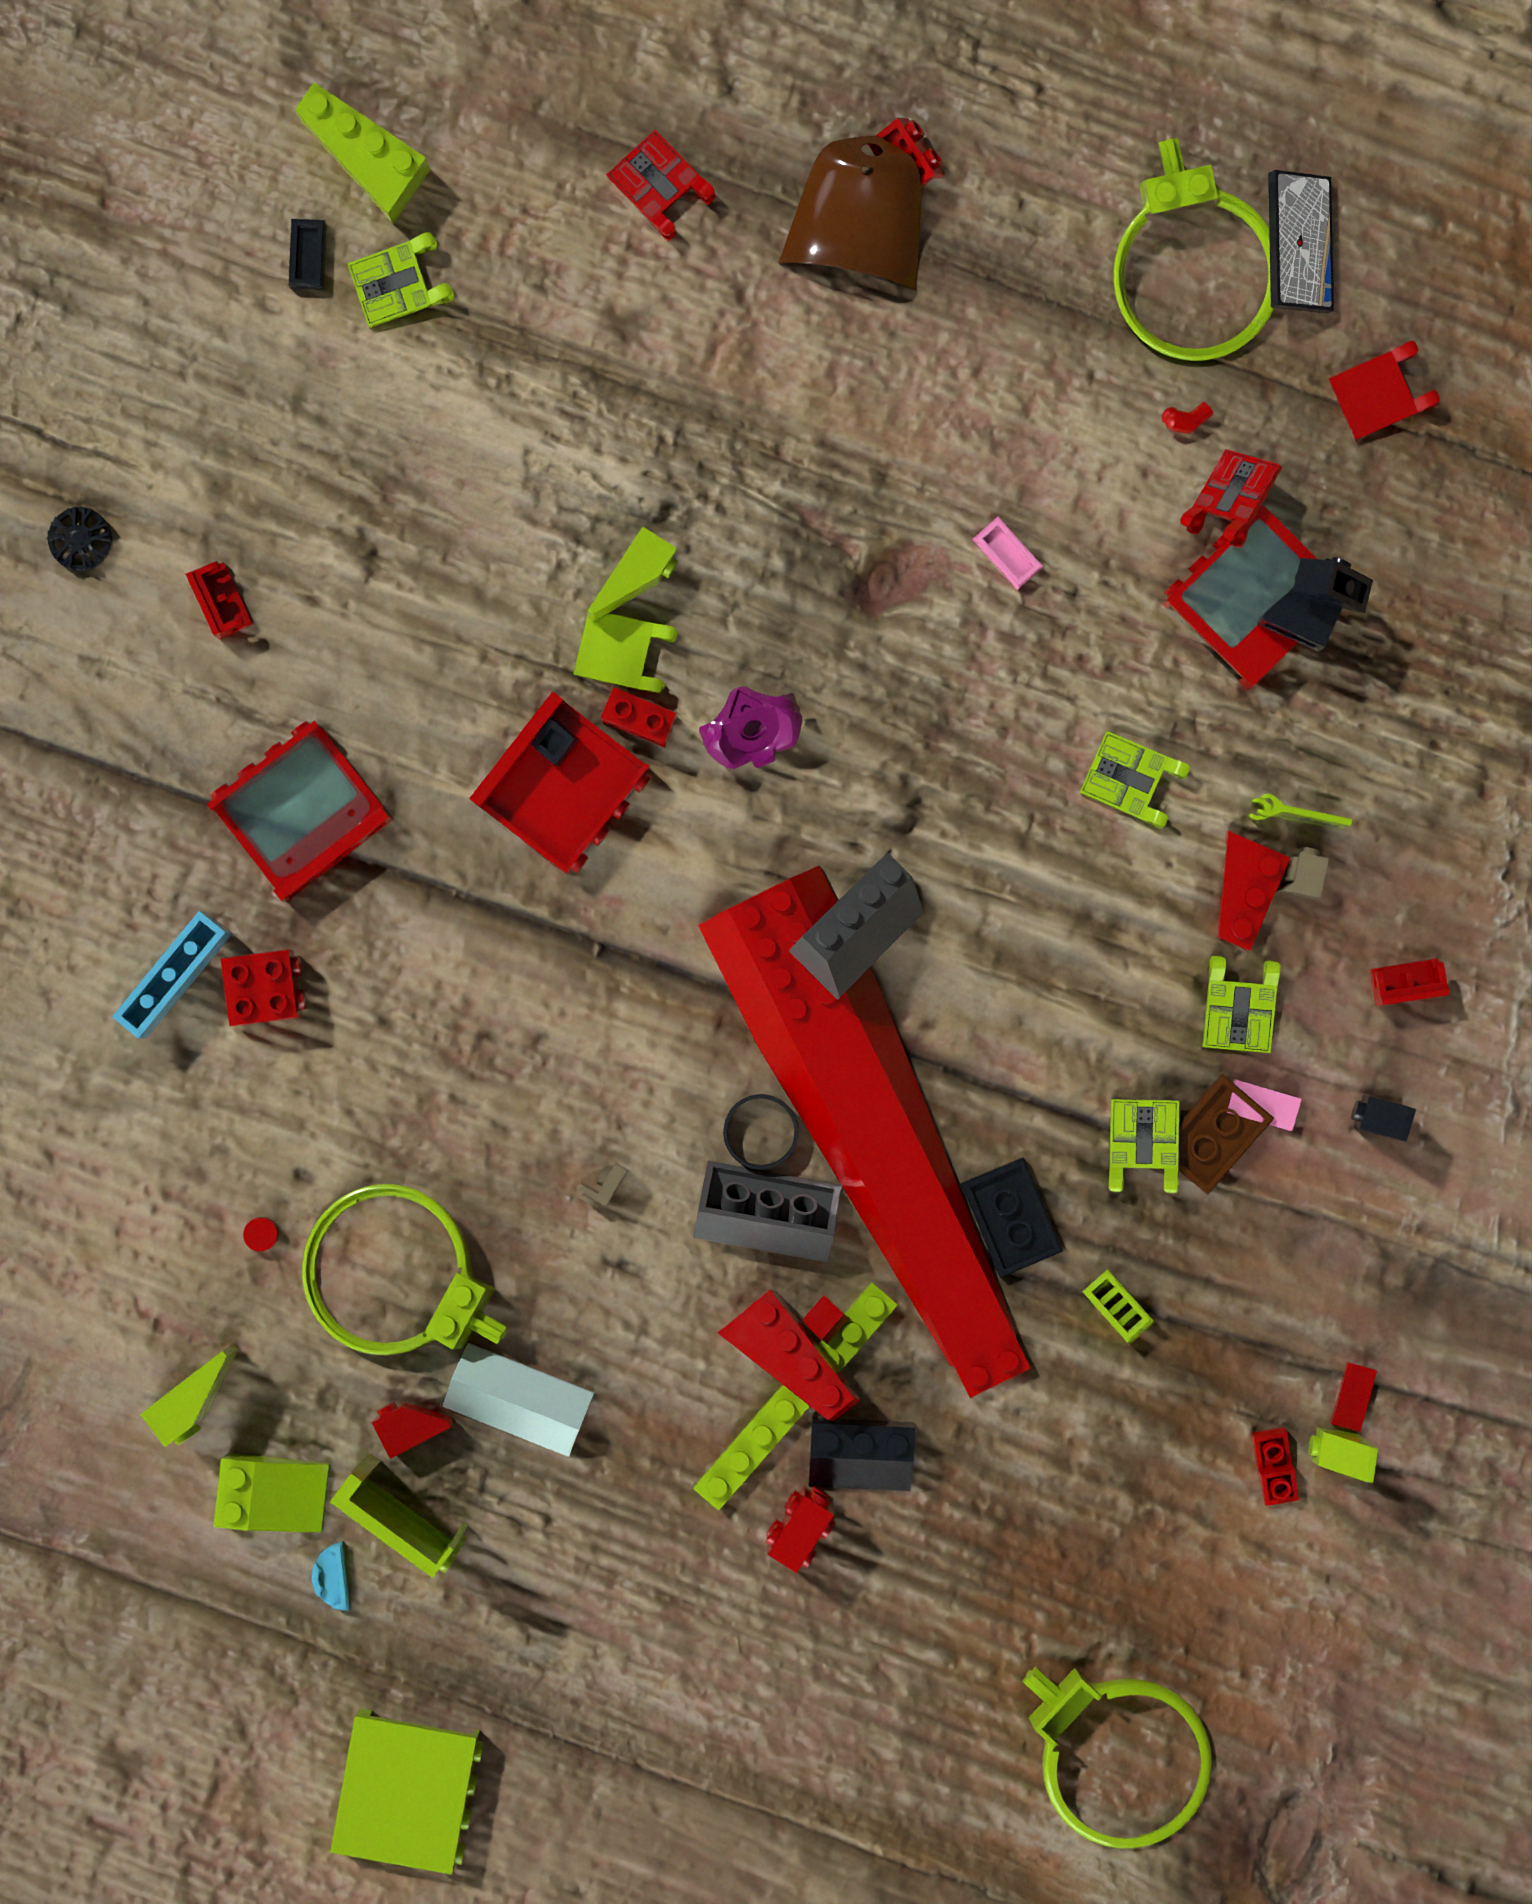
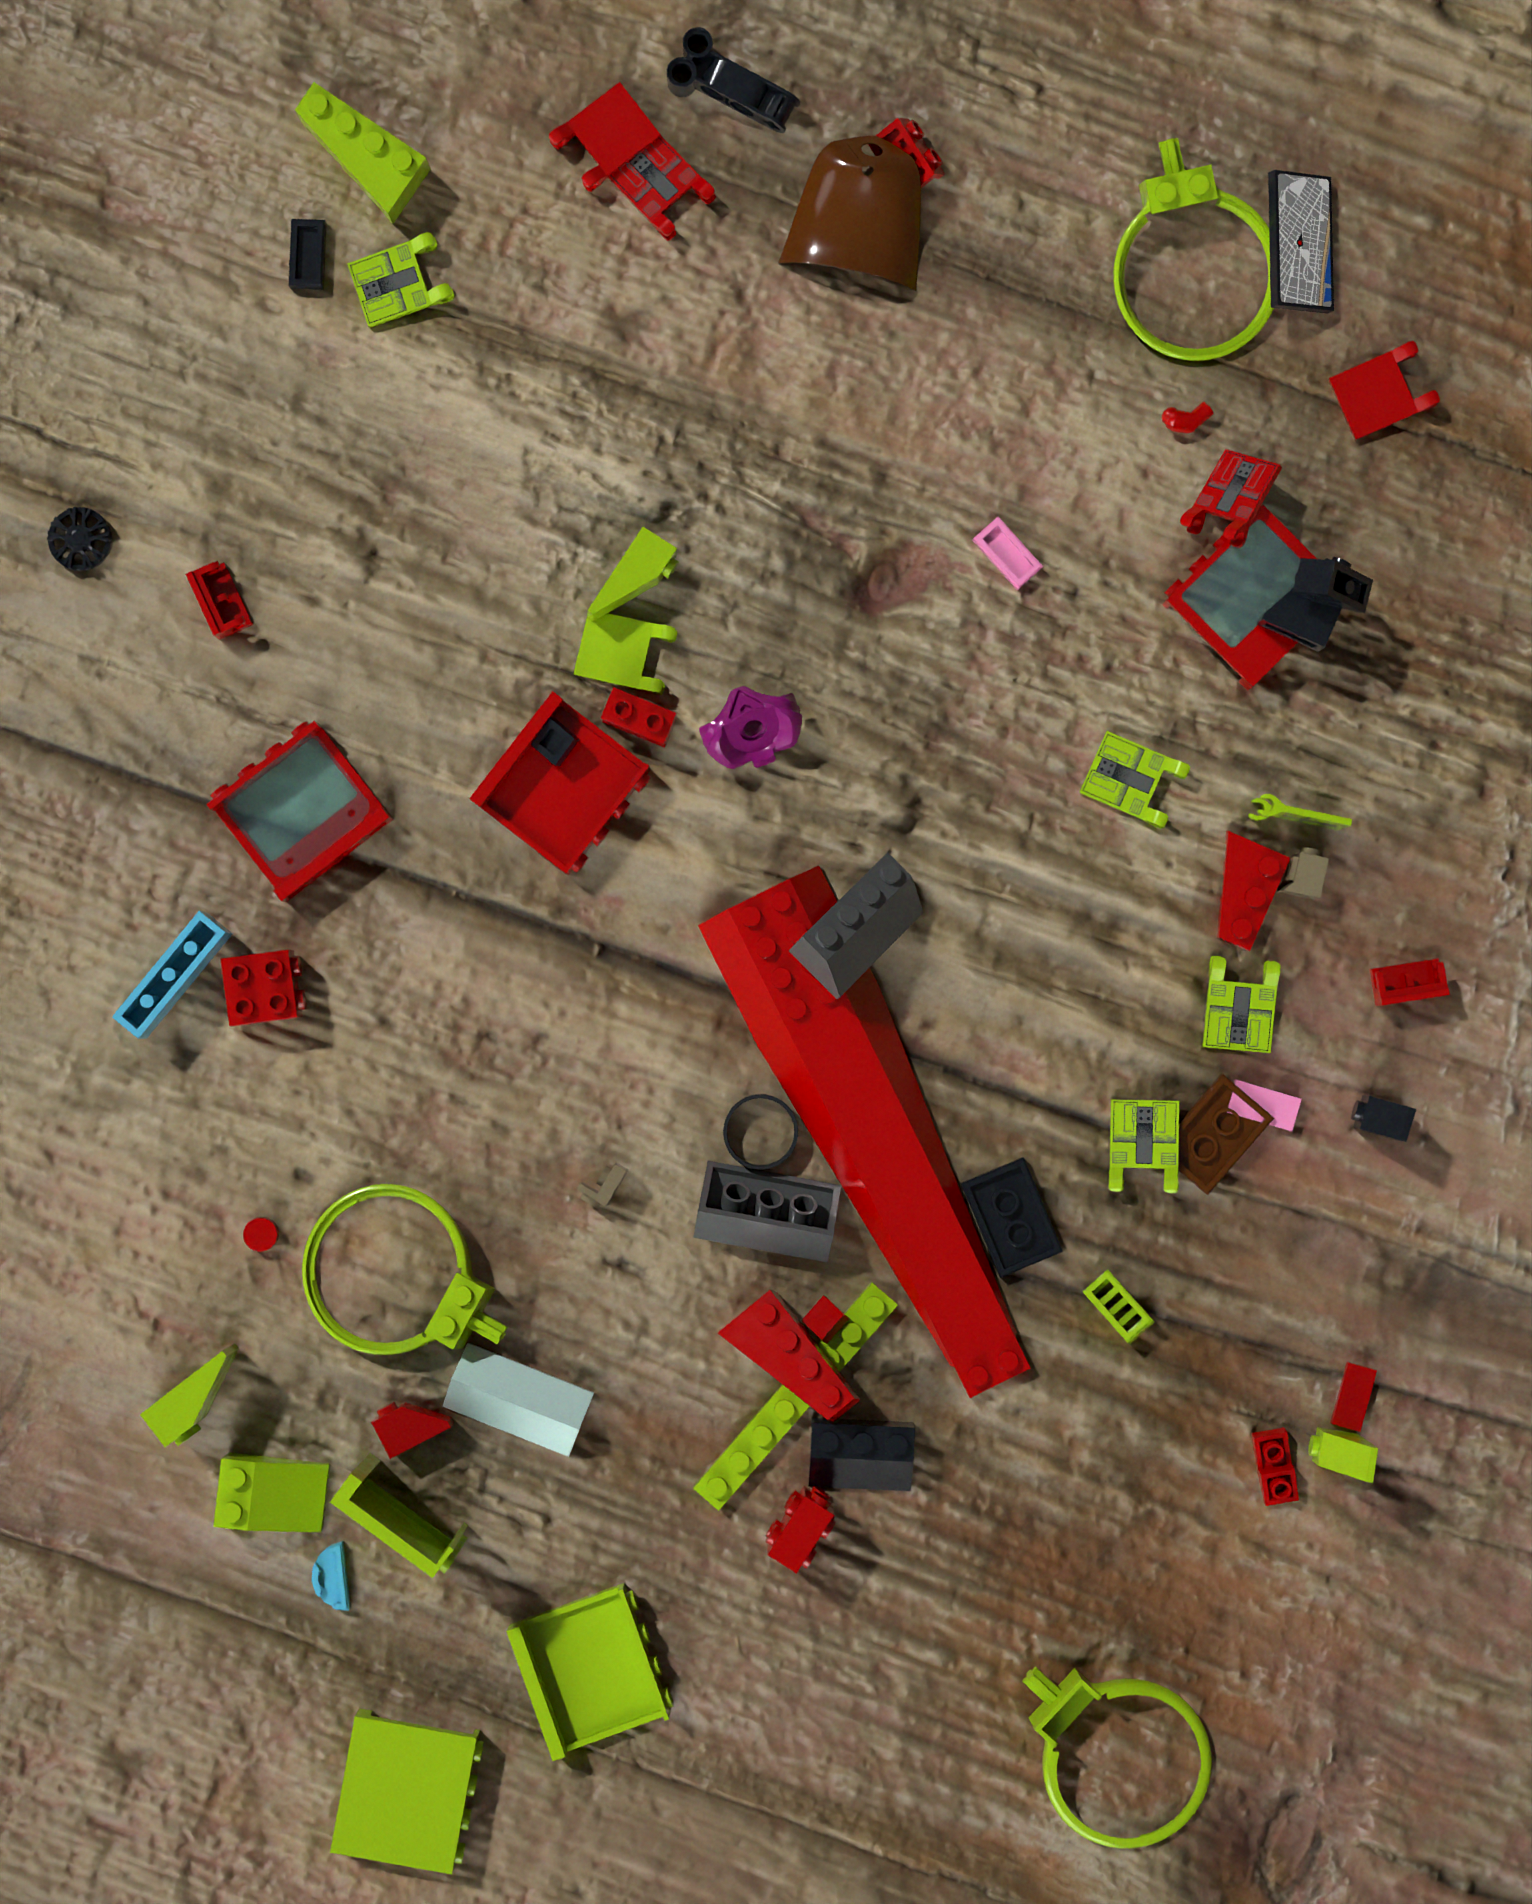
(589, 1669): none -> lime panel
(610, 130): none -> red flag
(730, 83): none -> black piece

